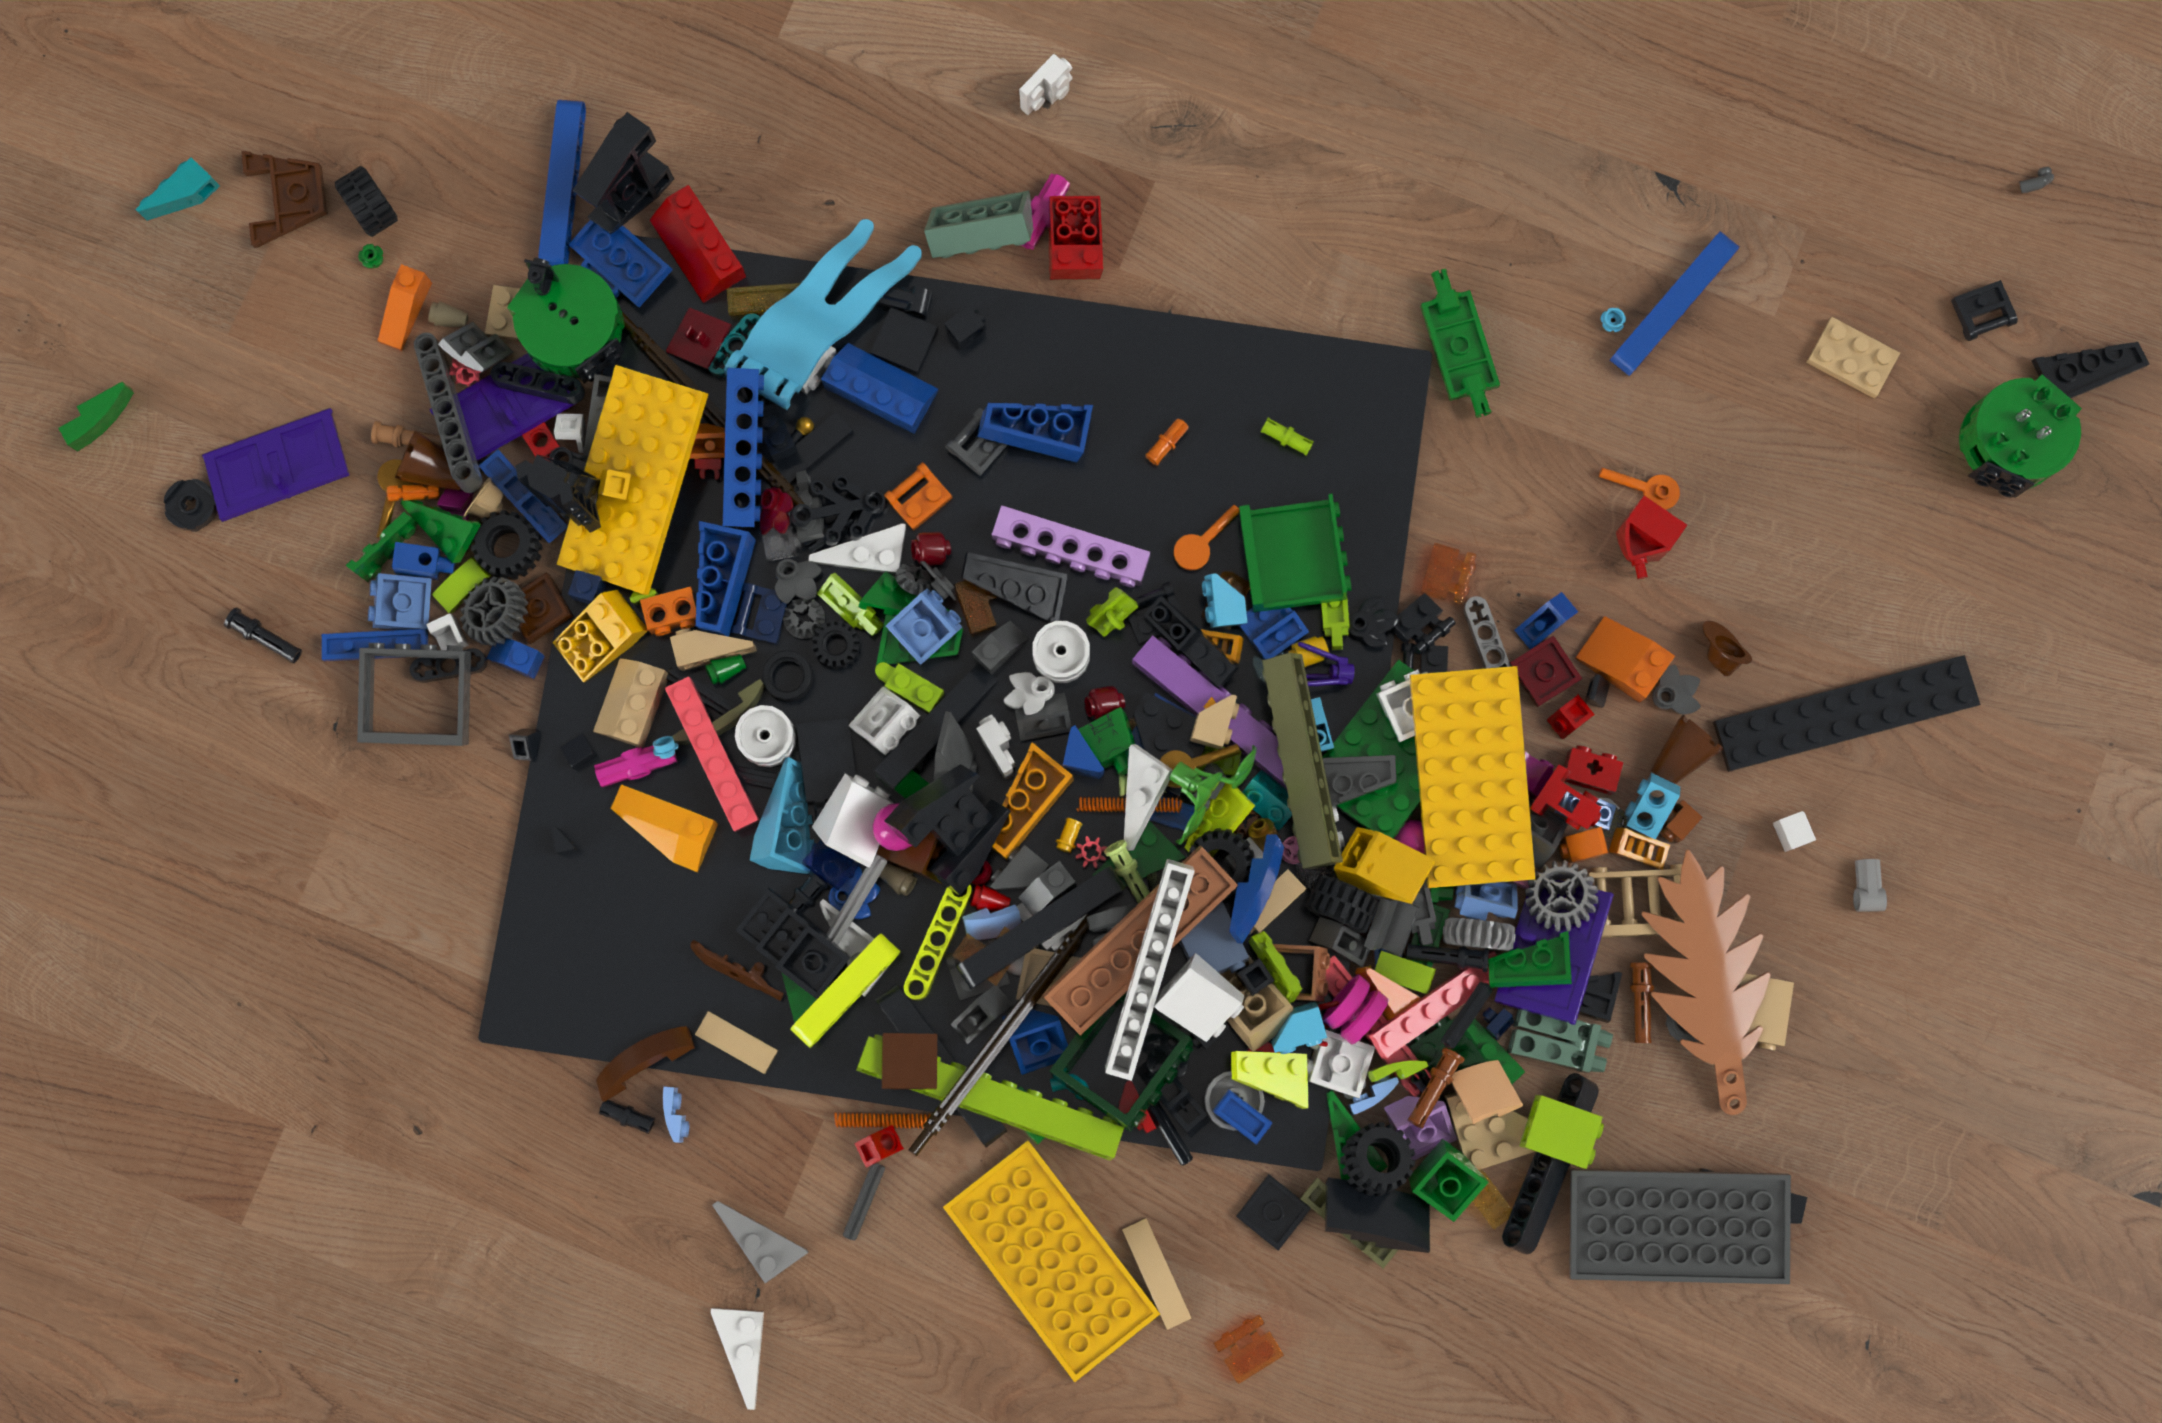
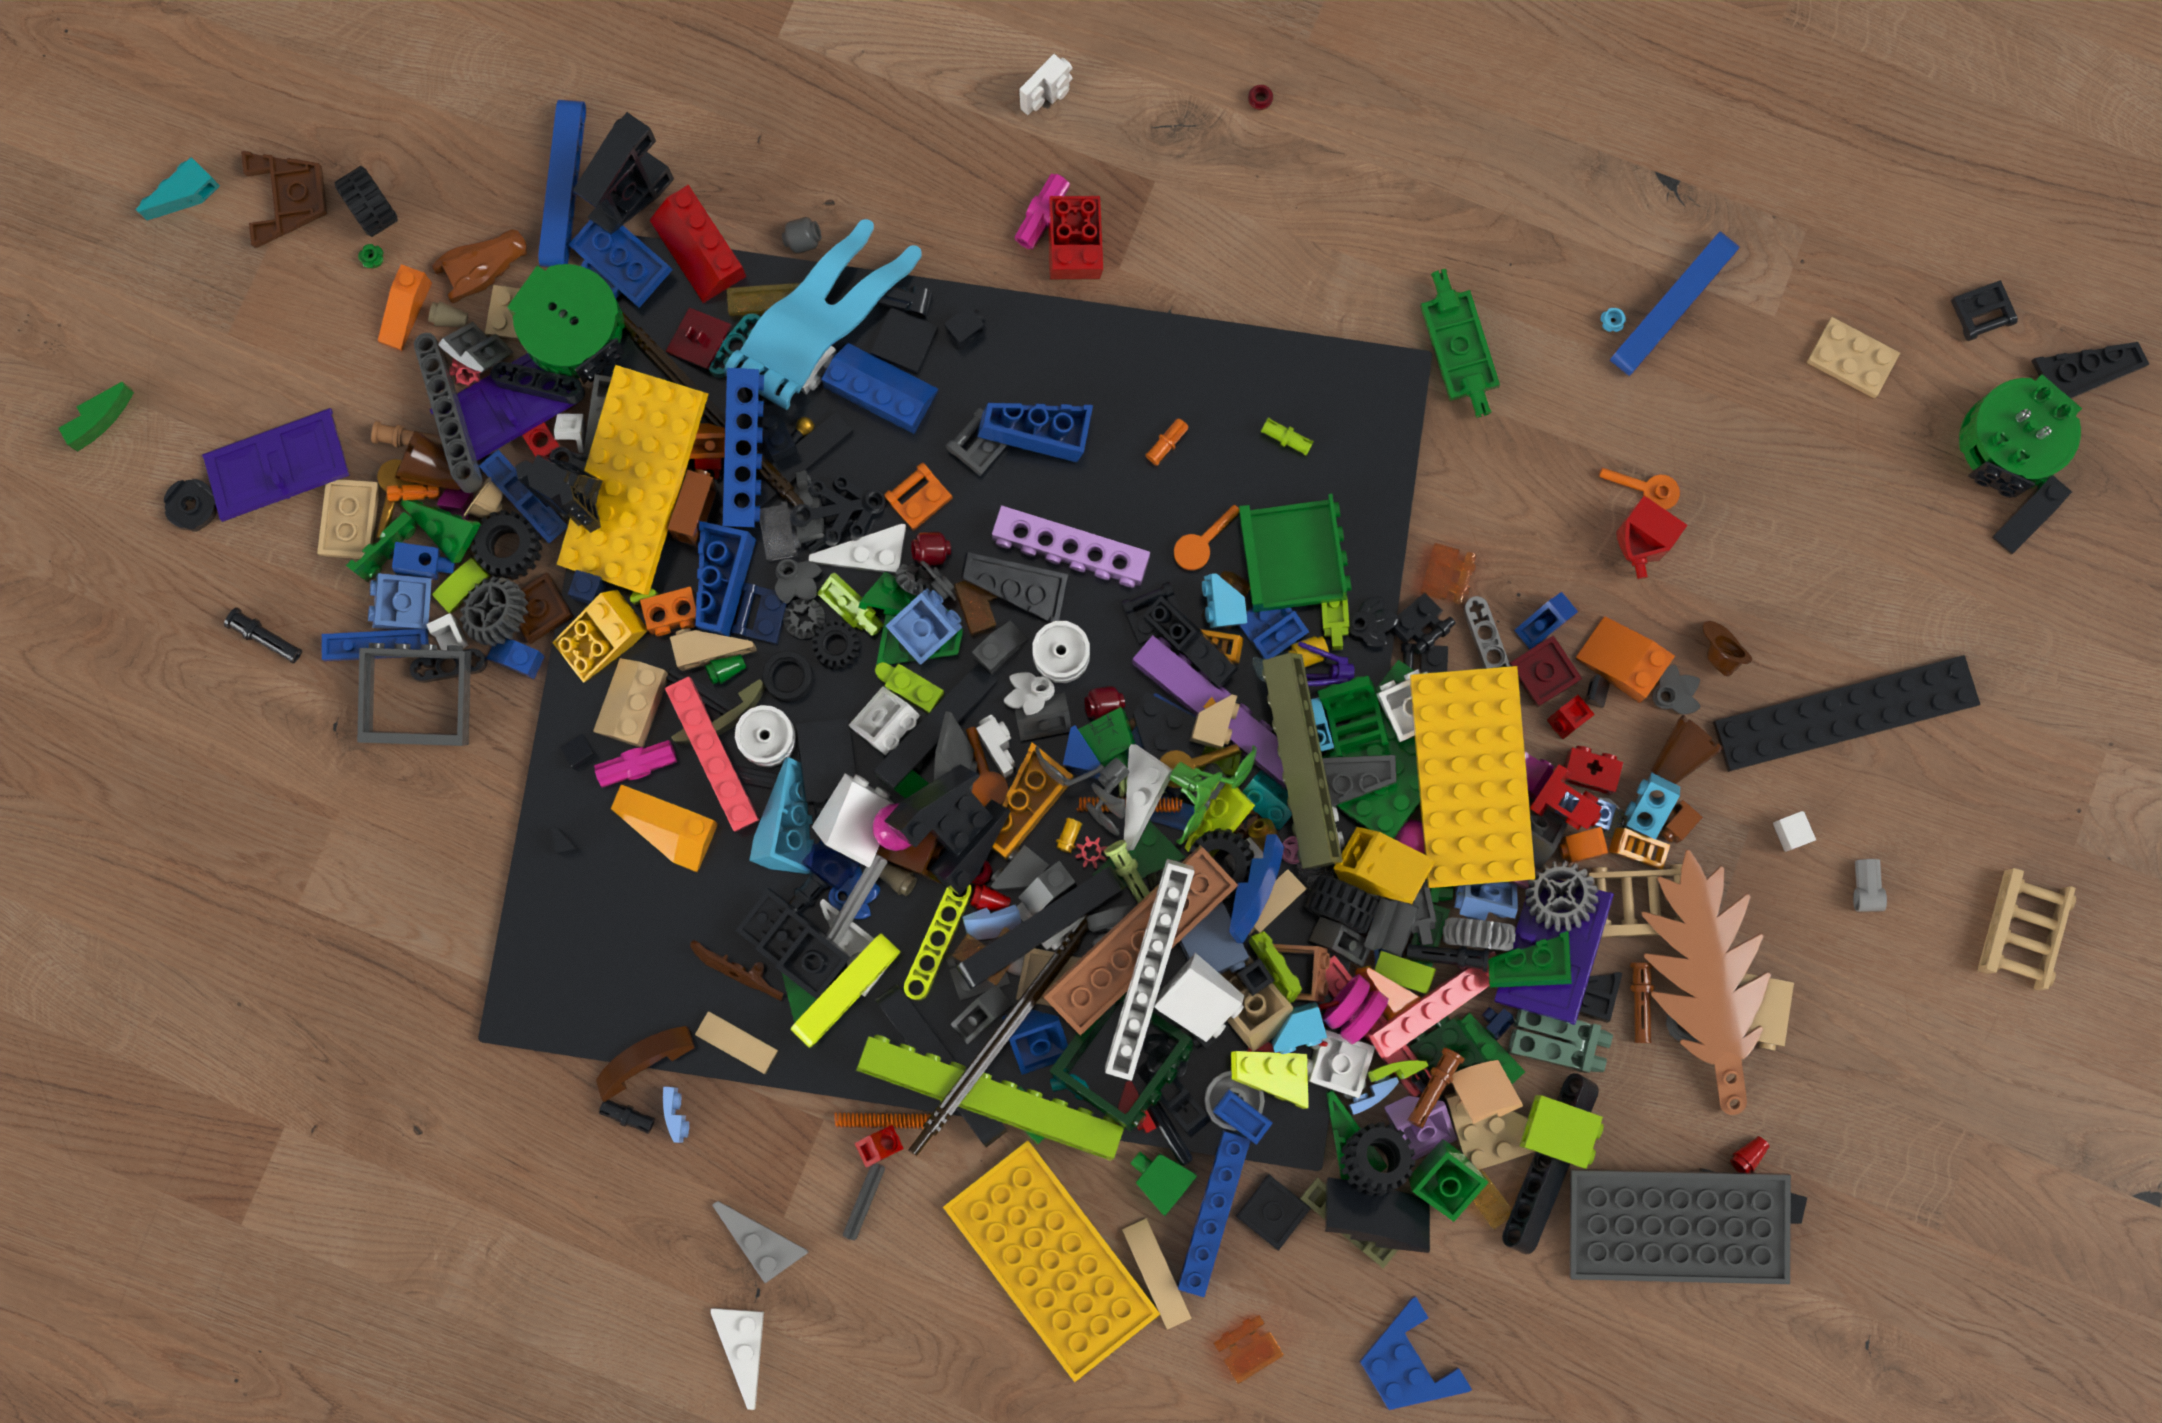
(348, 518): none -> tan plate
(477, 265): none -> dark orange animal
(524, 744): black slope -> none
(541, 275): black hinge -> none
(614, 484): yellow tile -> none
(665, 747): medium azure plate -> none
(692, 506): none -> dark orange window
(775, 511): dark red plate -> none
(801, 235): none -> dark grey head
(909, 1061): reddish brown tile -> none
(980, 225): sand green slope -> none
(989, 784): none -> orange piece
(1109, 778): none -> dark grey plant
(1112, 613): lime hips -> none
(1162, 1180): none -> green torso
(1213, 1213): none -> blue brick
(1263, 91): none -> dark red plate
(1350, 701): none -> green plate
(1399, 1370): none -> blue wing
(1466, 1015): black axle -> none
(1750, 1155): none -> red cone
(2000, 934): none -> tan fence
(2032, 513): none -> black slope
(2037, 183): dark grey arm -> none

